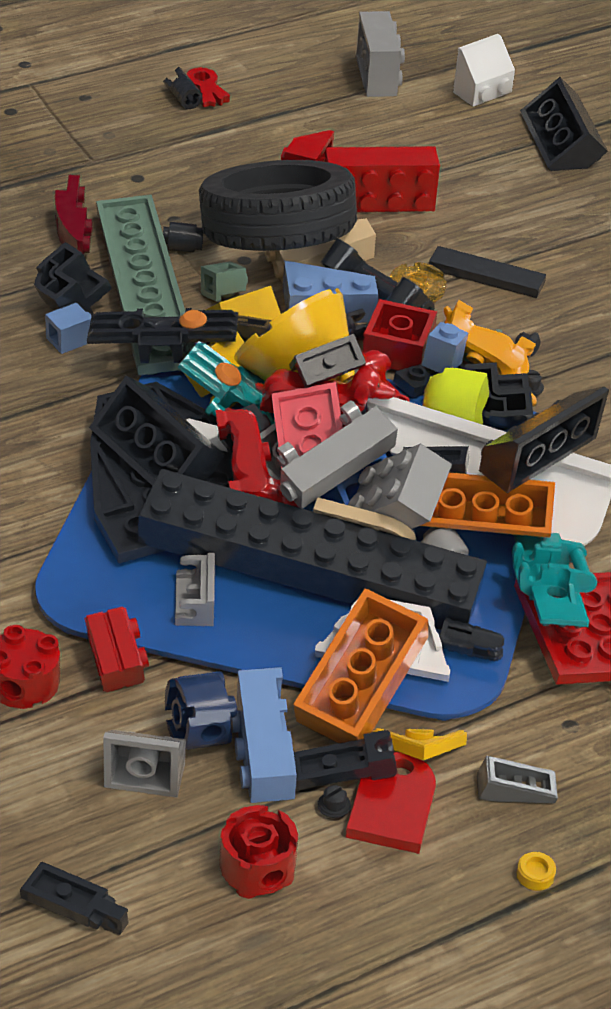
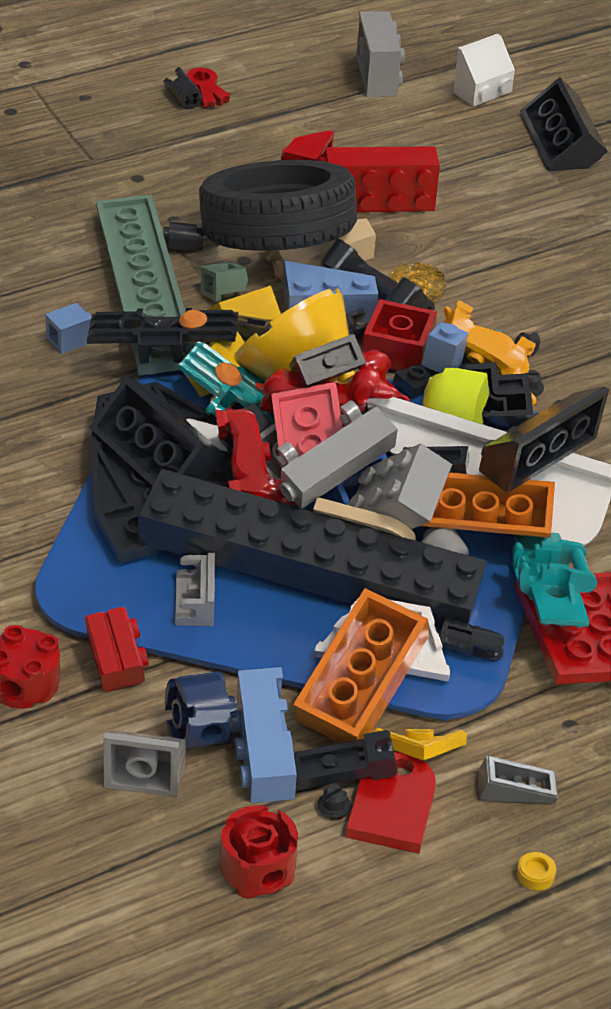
(67, 280): black brick -> none
(71, 216): dark red slope -> none
(74, 898): black hinge -> none
(488, 271): black tile -> none

